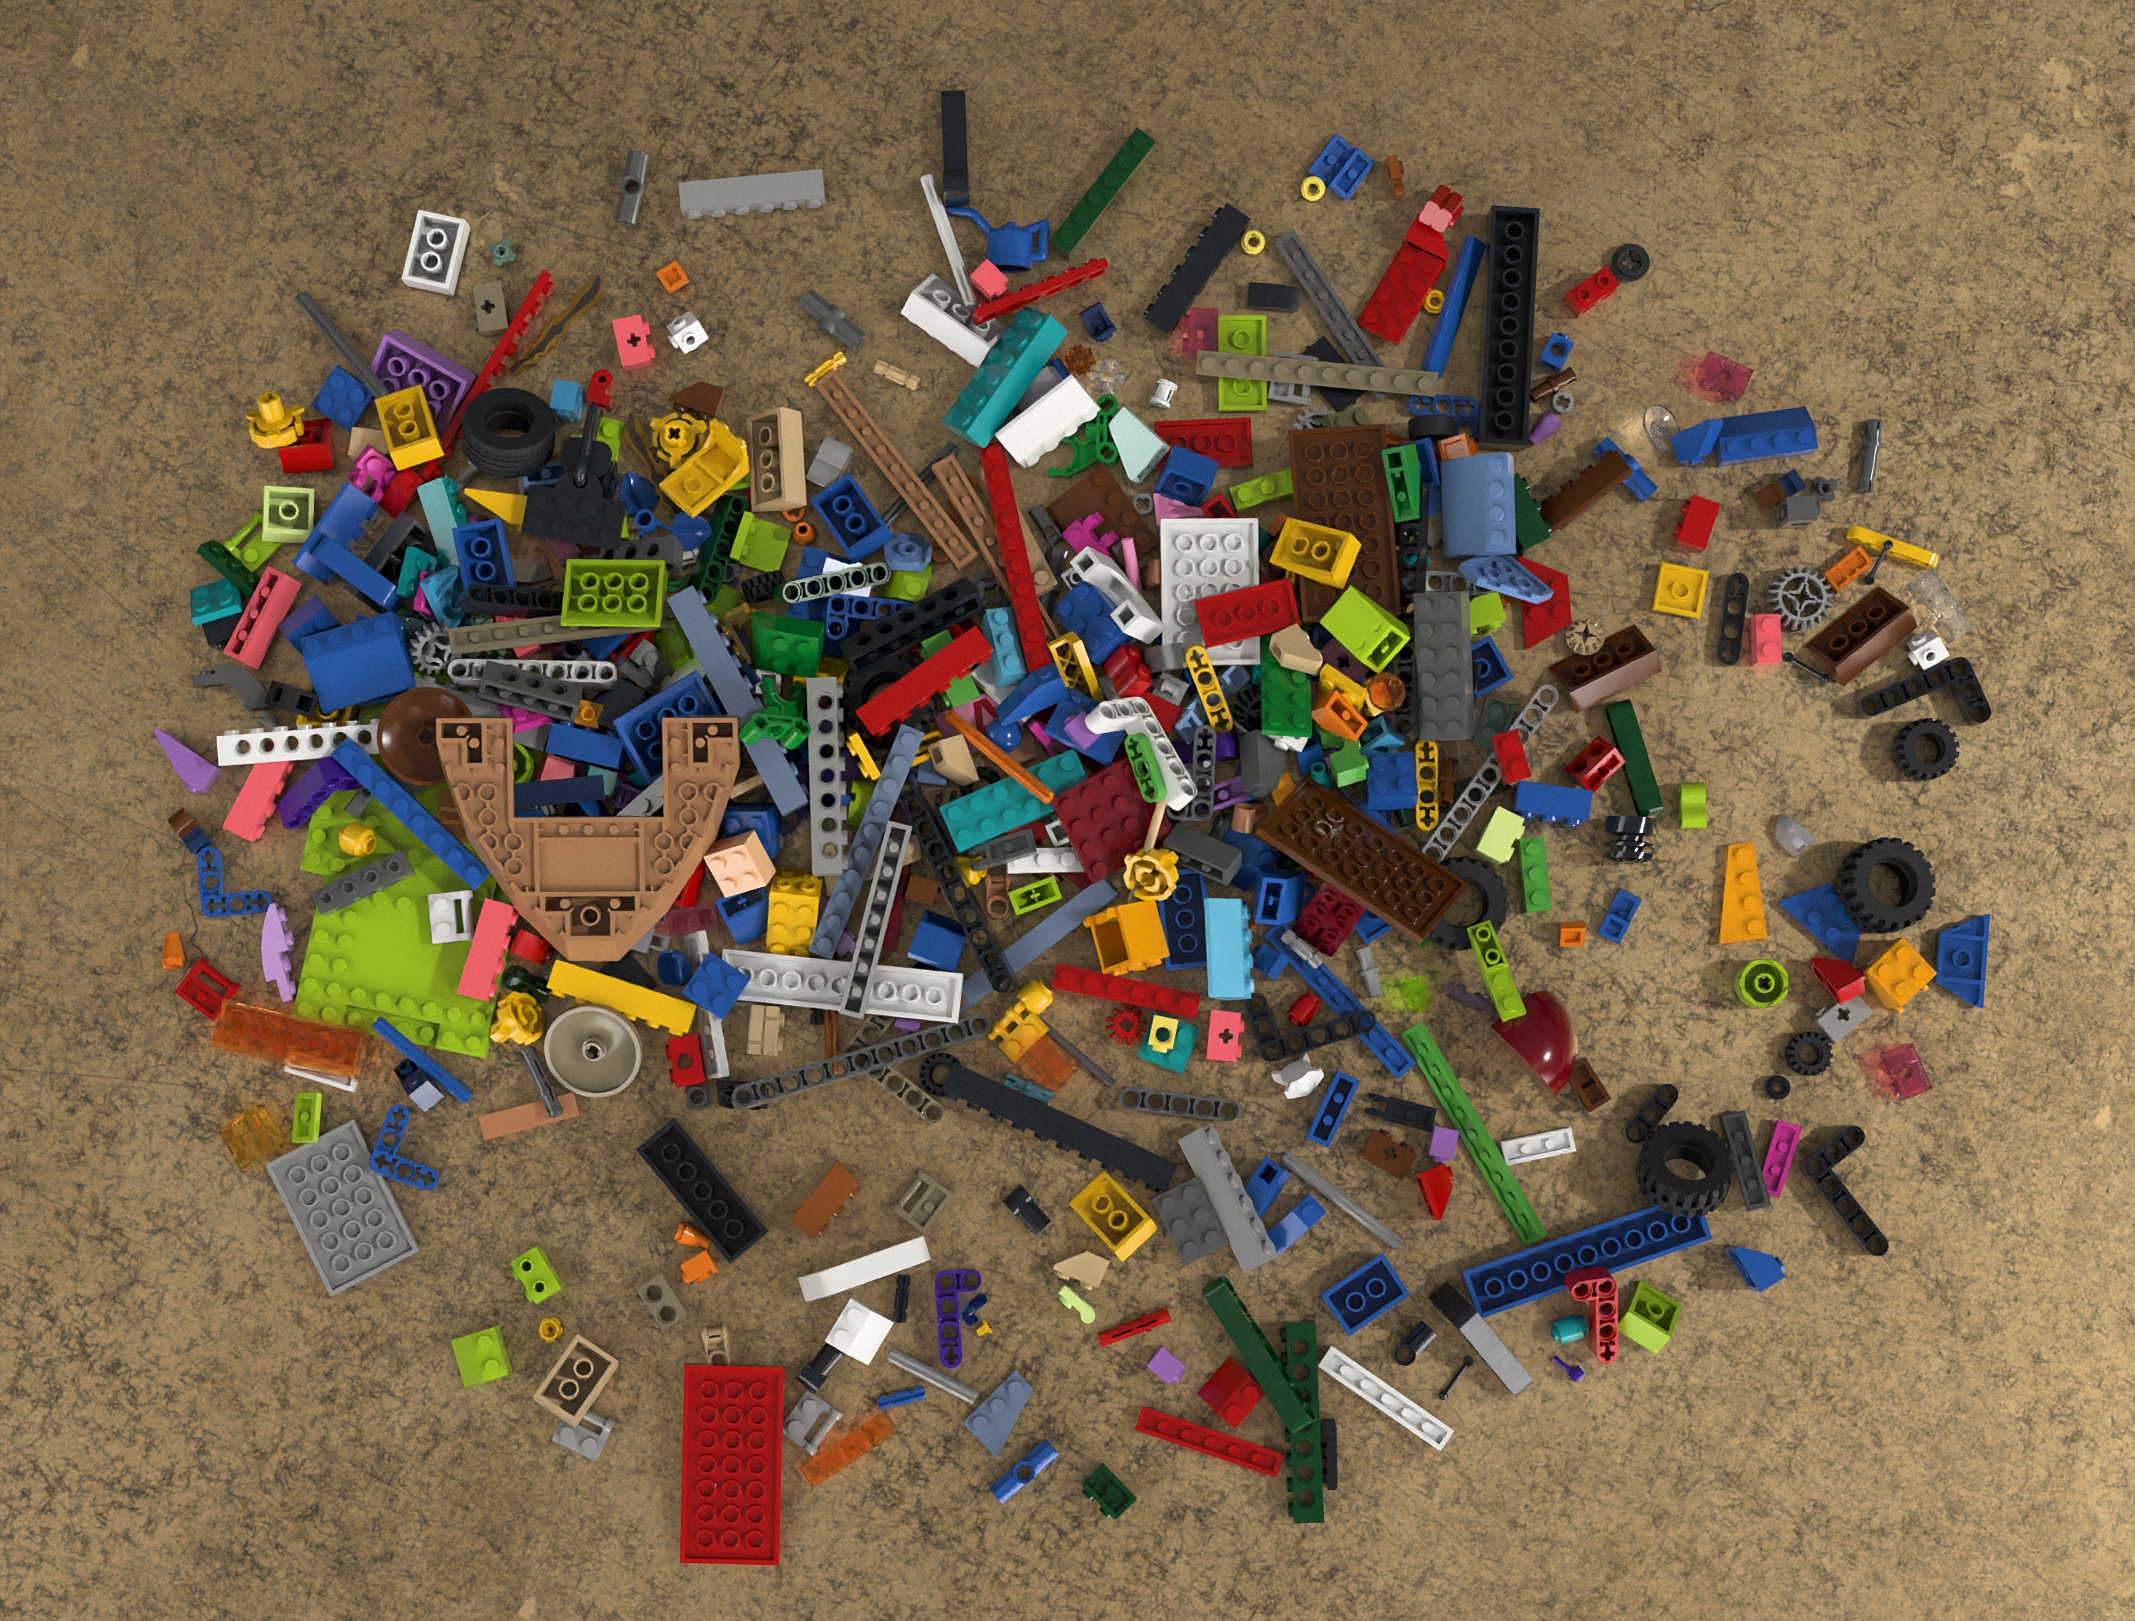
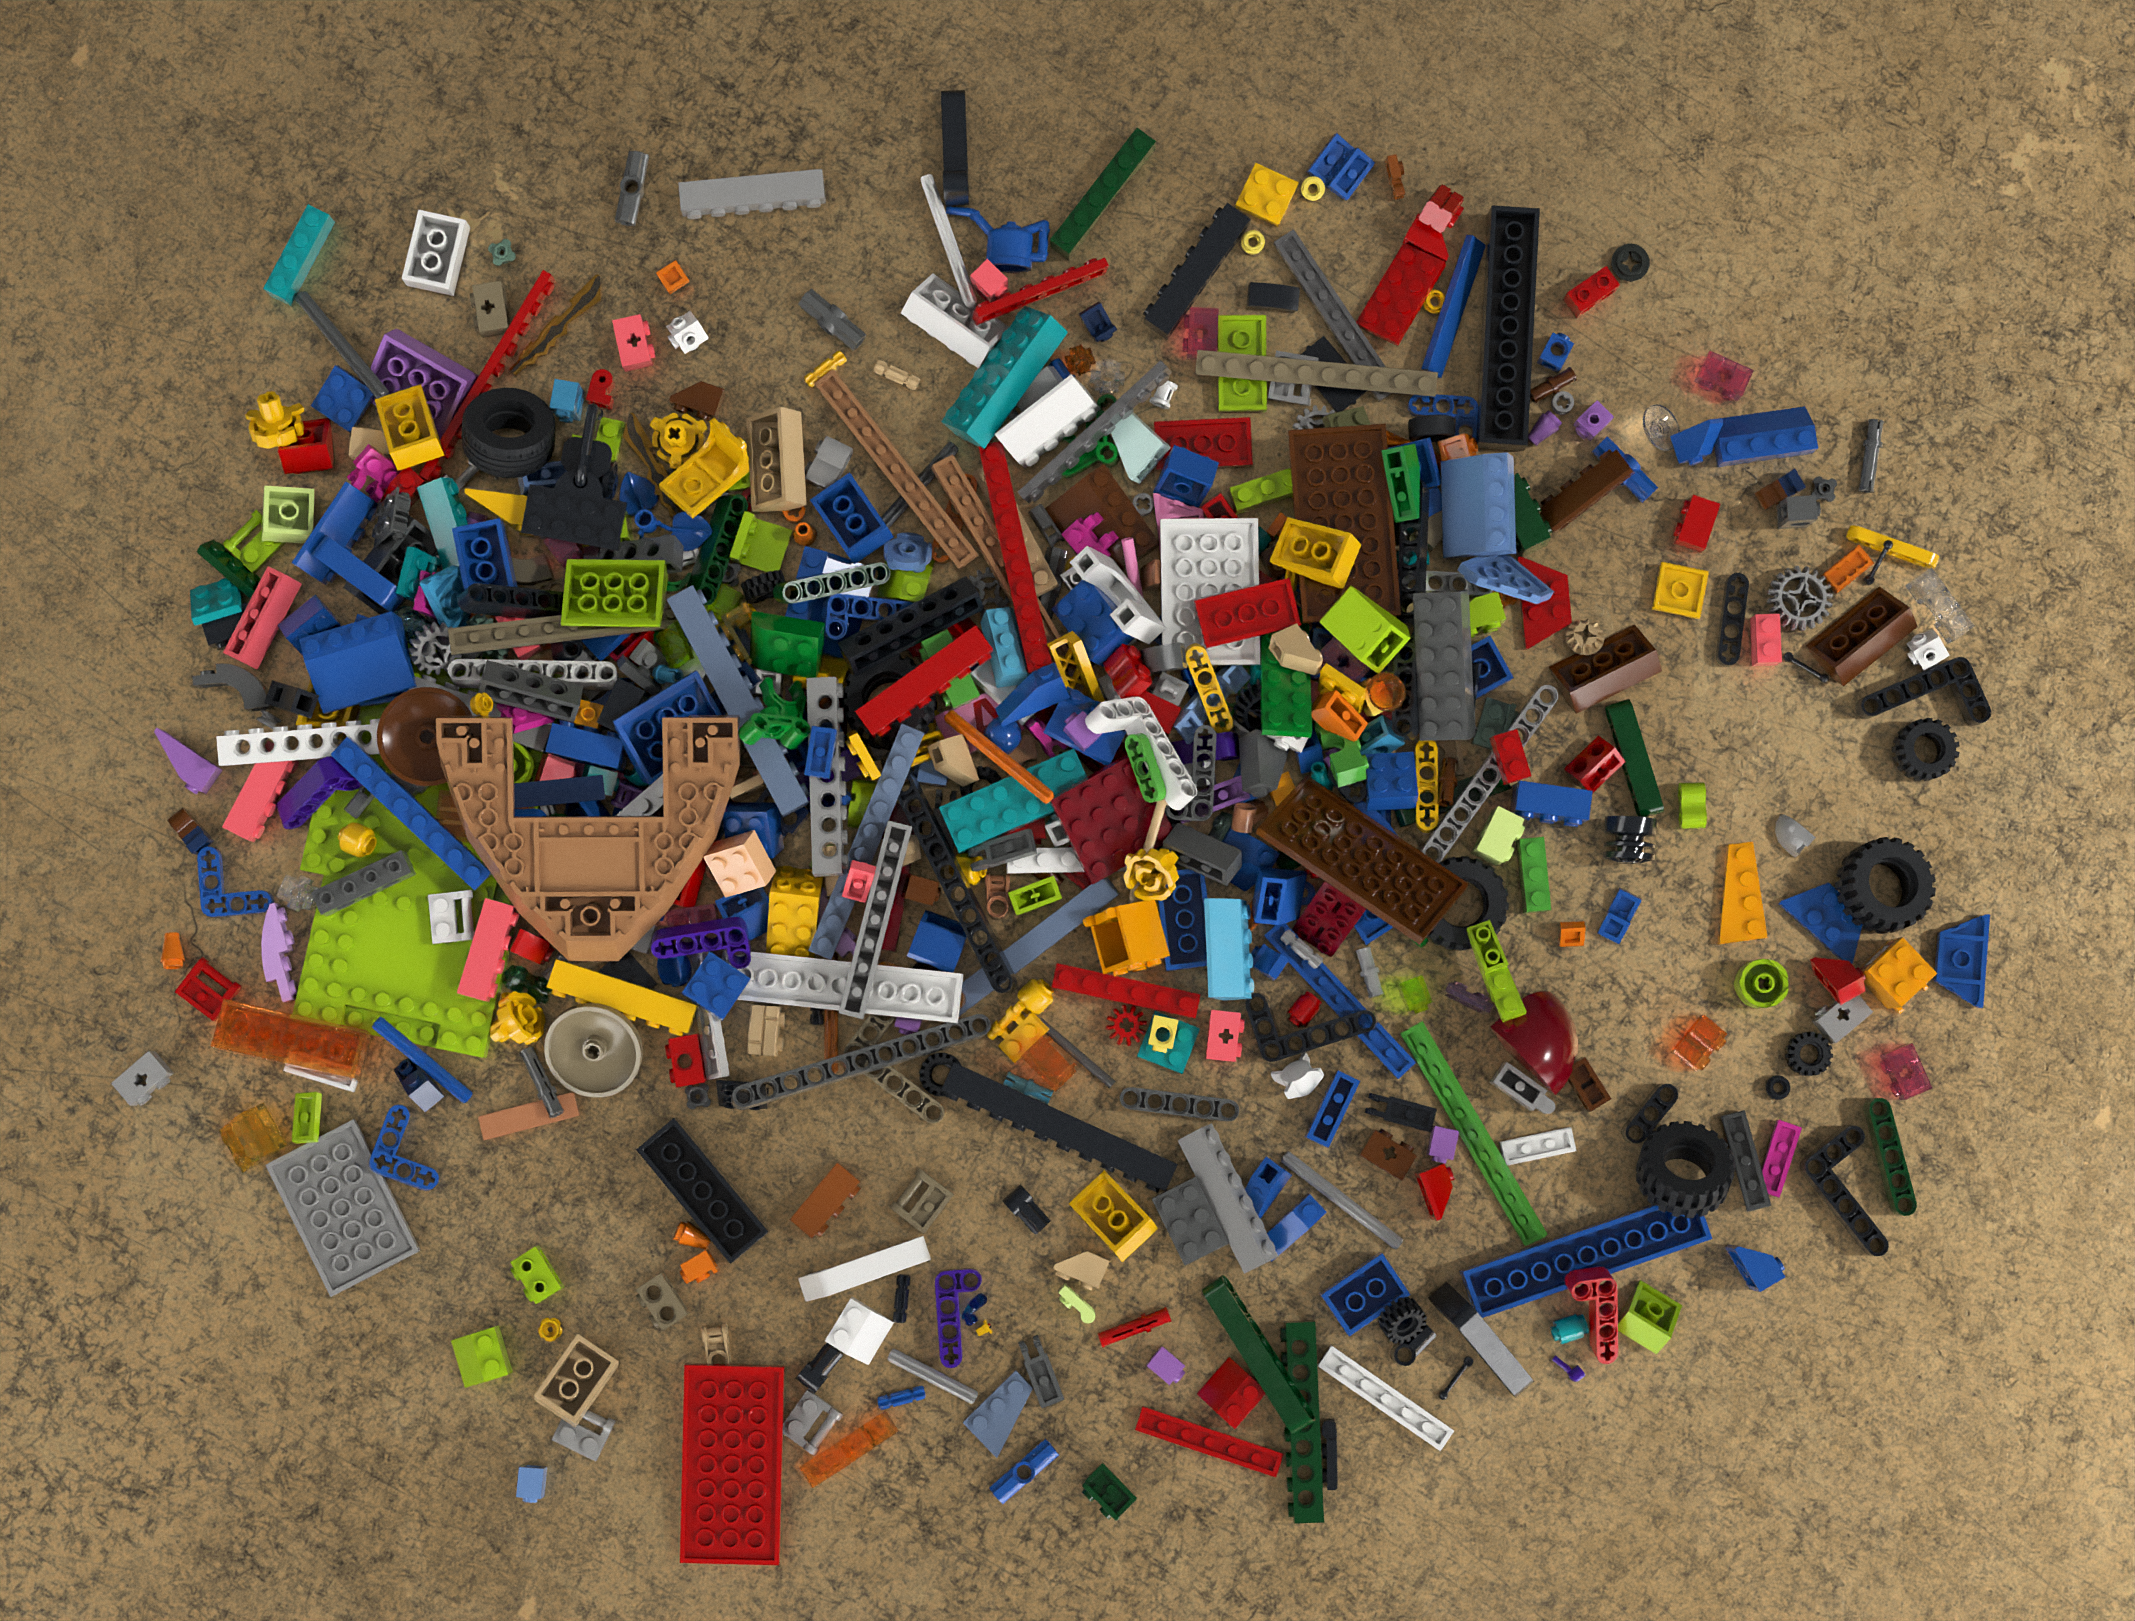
(129, 1082): none -> light grey brick
(297, 892): none -> clear brick
(299, 255): none -> teal brick
(392, 517): none -> dark grey hinge
(481, 704): none -> yellow plate
(531, 1482): none -> medium blue brick
(663, 674): none -> dark azure pin
(701, 943): none -> dark purple beam
(820, 752): none -> blue plate
(858, 881): none -> coral slope
(1041, 1375): none -> dark grey hinge
(1100, 427): none -> flat silver plate
(1266, 194): none -> yellow plate
(1402, 1320): none -> black tyre
(1522, 1089): none -> light grey brick
(1592, 421): none -> medium lavender brick
(1699, 1043): none -> clear orange brick
(1899, 1164): none -> dark green beam

